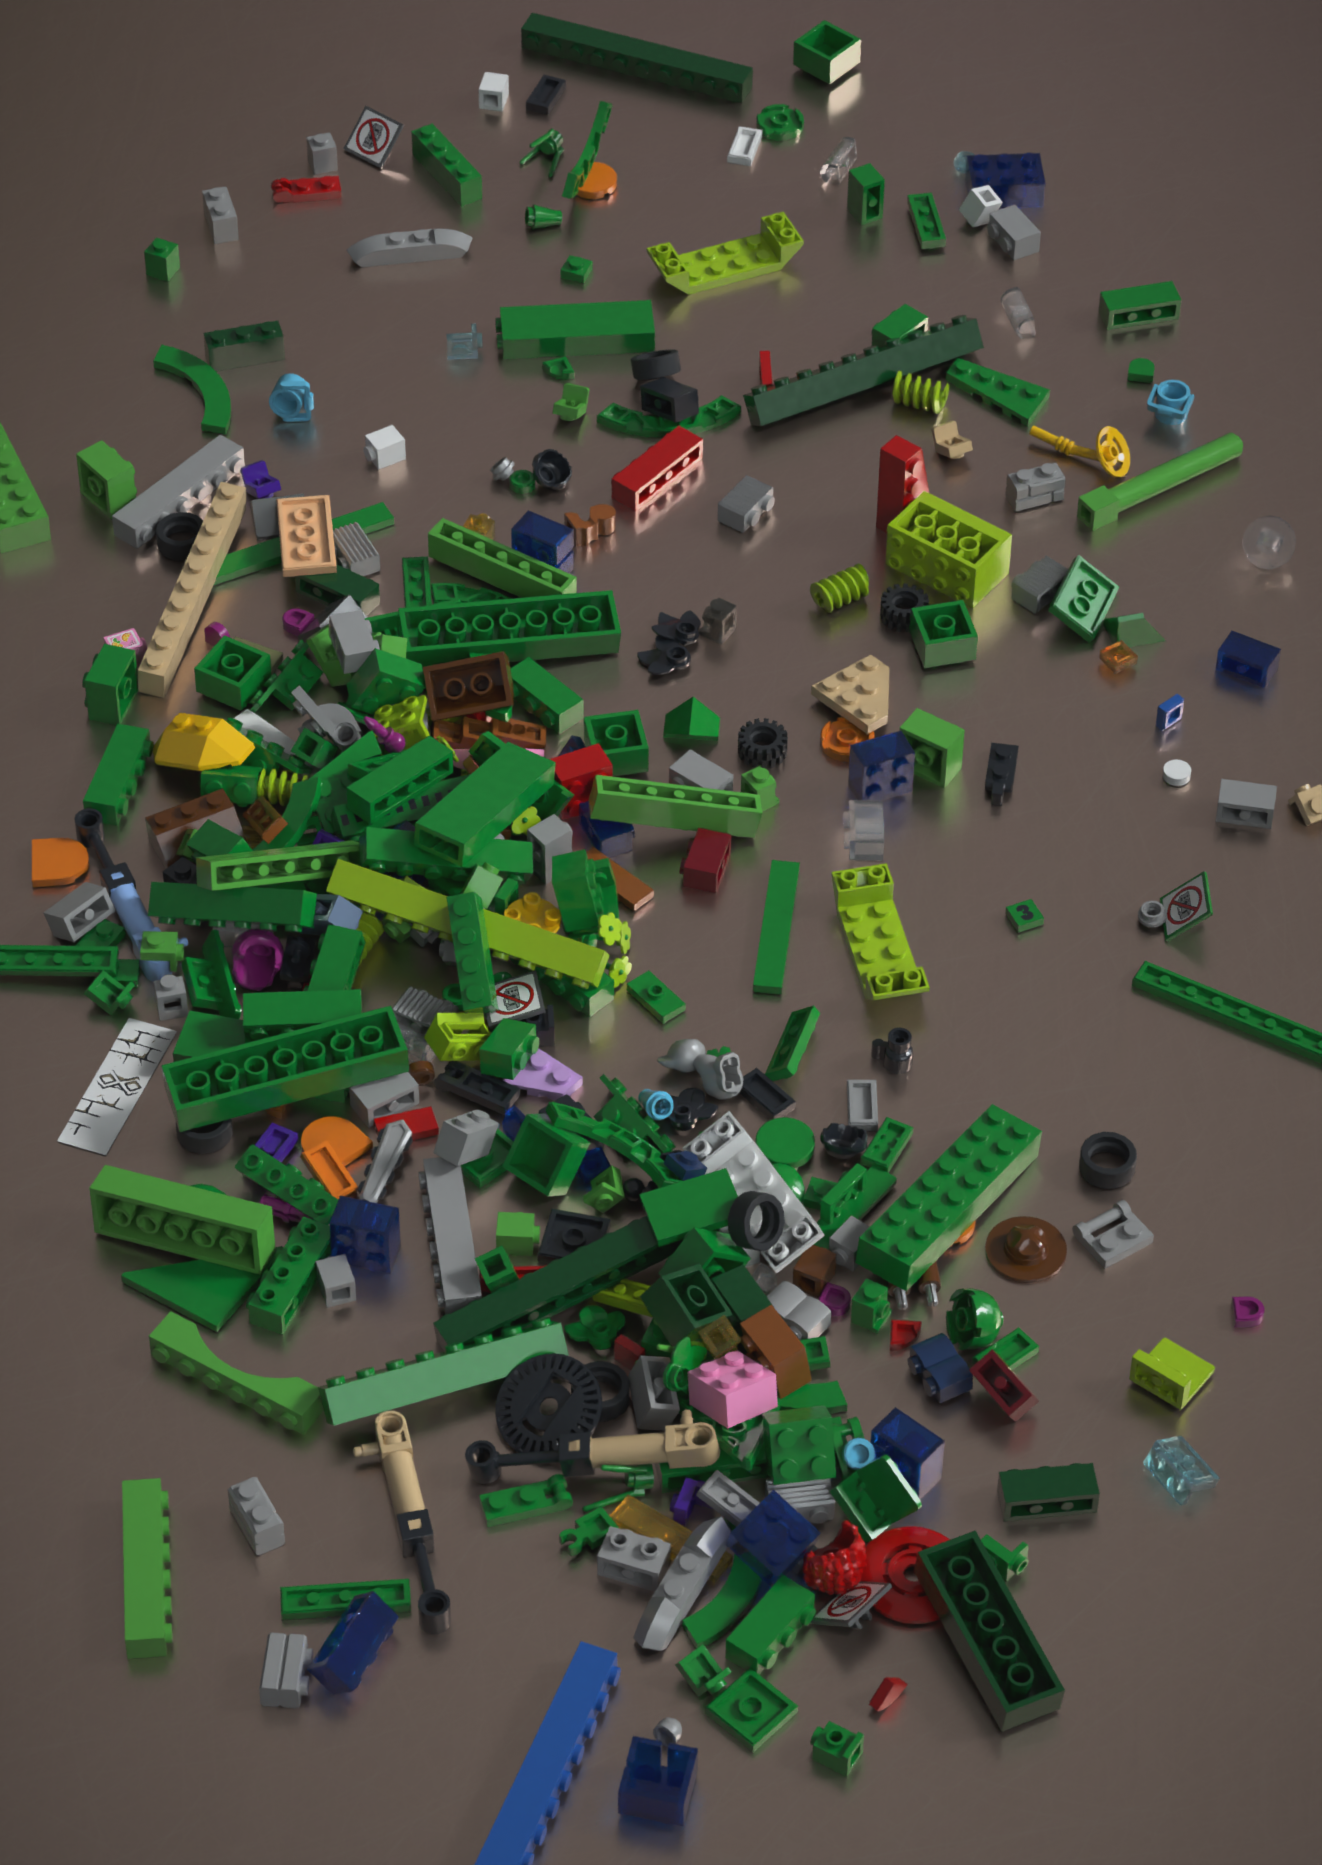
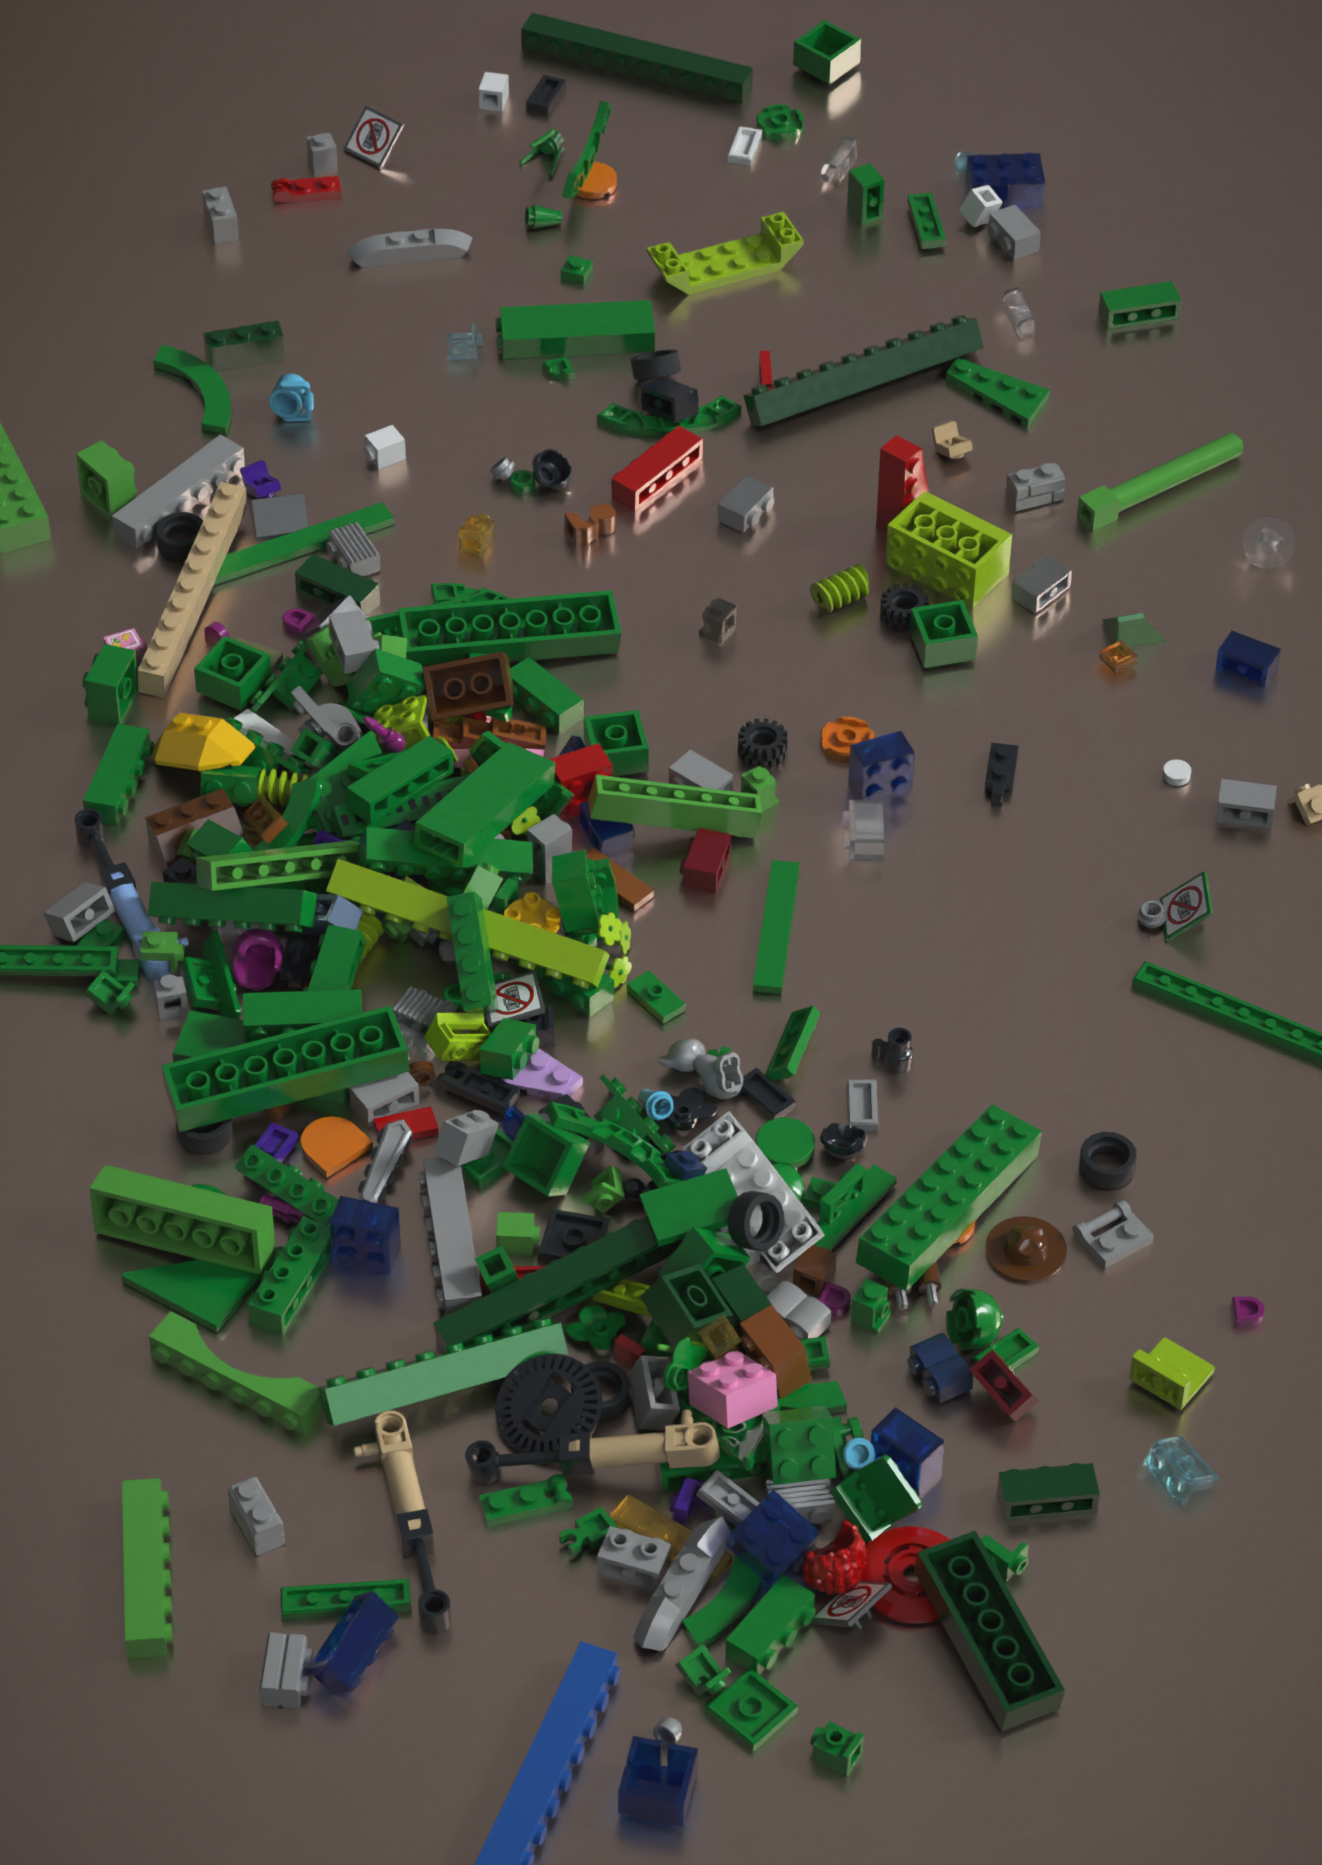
(57, 861): orange tile -> none
(117, 1086): white sticker -> none
(162, 259): green brick -> none
(306, 536): light nougat tile -> none
(329, 1170): orange tile -> none
(336, 1280): light grey brick -> none
(416, 581): green tile -> none
(446, 165): green brick -> none
(496, 562): bright green brick -> none
(544, 540): clear blue piece -> none
(573, 402): bright green bracket -> none
(593, 1164): clear blue plate -> none
(636, 1476): green plant -> none
(665, 657): black plate -> none
(682, 630): black plate -> none
(692, 721): green slope -> none
(845, 1242): light grey brick -> none
(858, 693): tan plate -> none
(876, 933): lime slope -> none
(887, 1144): green plate -> none
(887, 1693): red tile -> none
(898, 325): green brick -> none
(904, 1333): red tile -> none
(919, 393): lime piece -> none
(936, 747): bright green brick -> none
(1024, 915): green tile -> none
(1083, 598): green tile -> none
(1106, 452): yellow dish -> none
(1141, 370): green tile -> none
(1169, 712): blue tile -> none
(1172, 401): medium azure piece -> none

